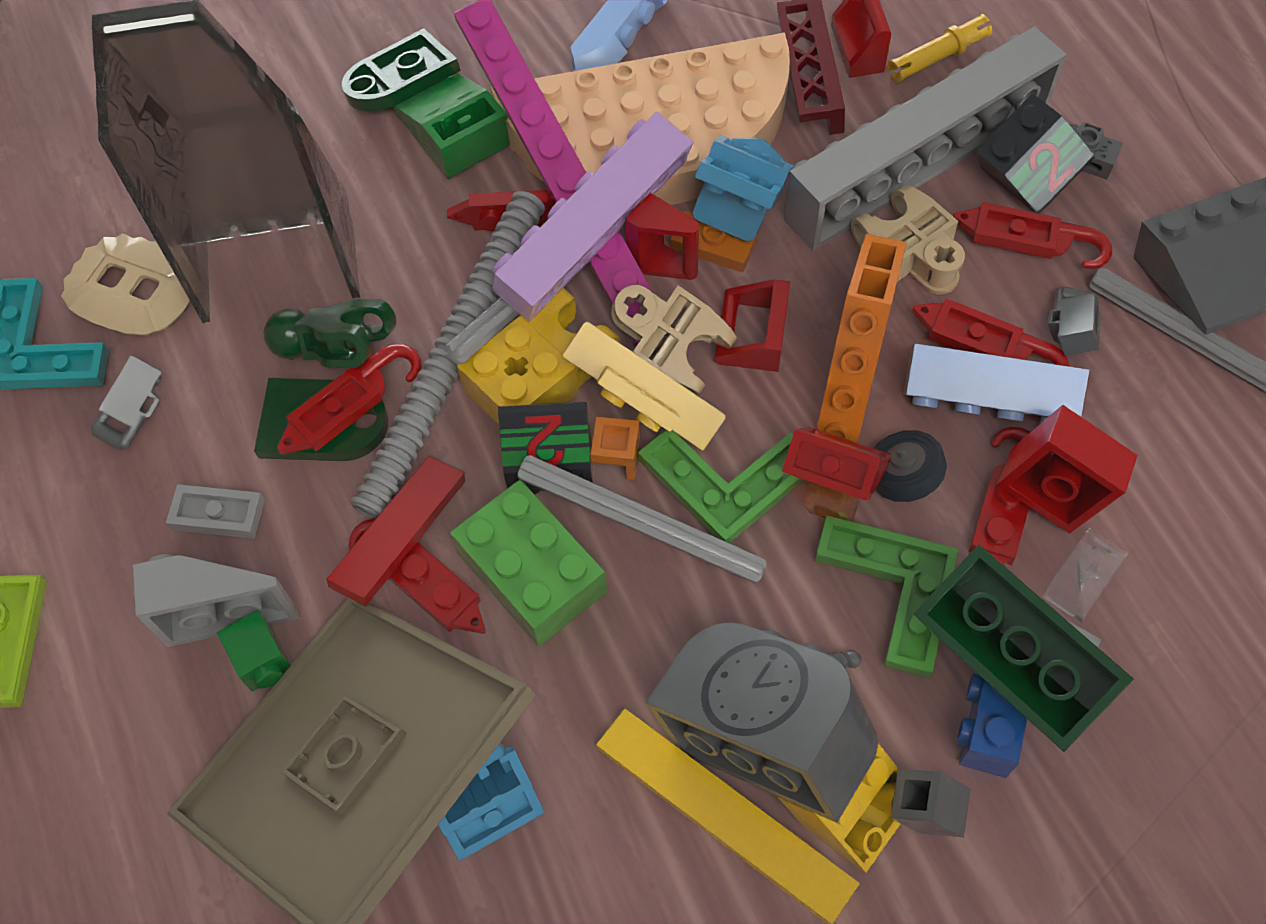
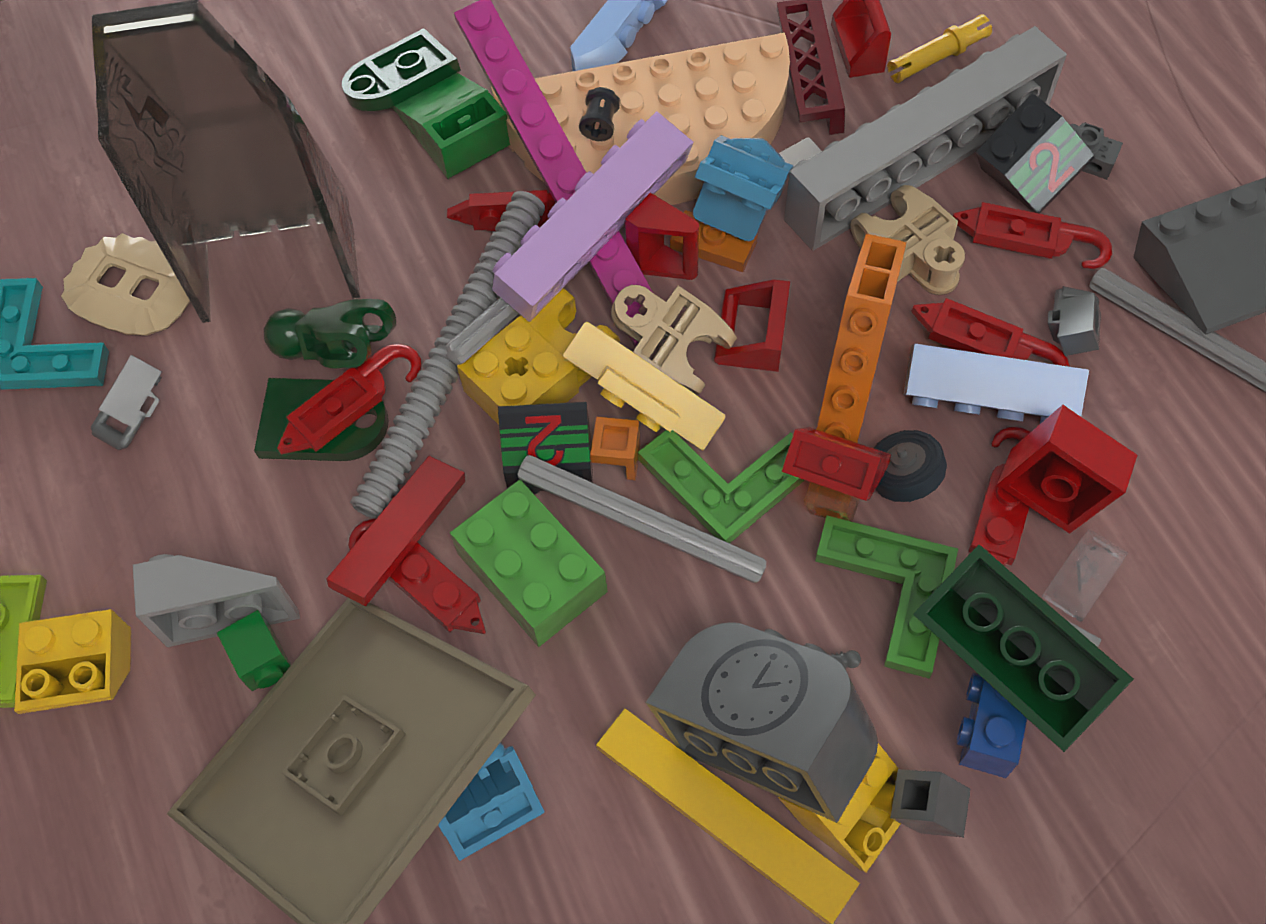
(71, 660): none -> yellow slope
(215, 511): light grey plate -> none
(596, 113): none -> black bush
(800, 151): none -> white sticker

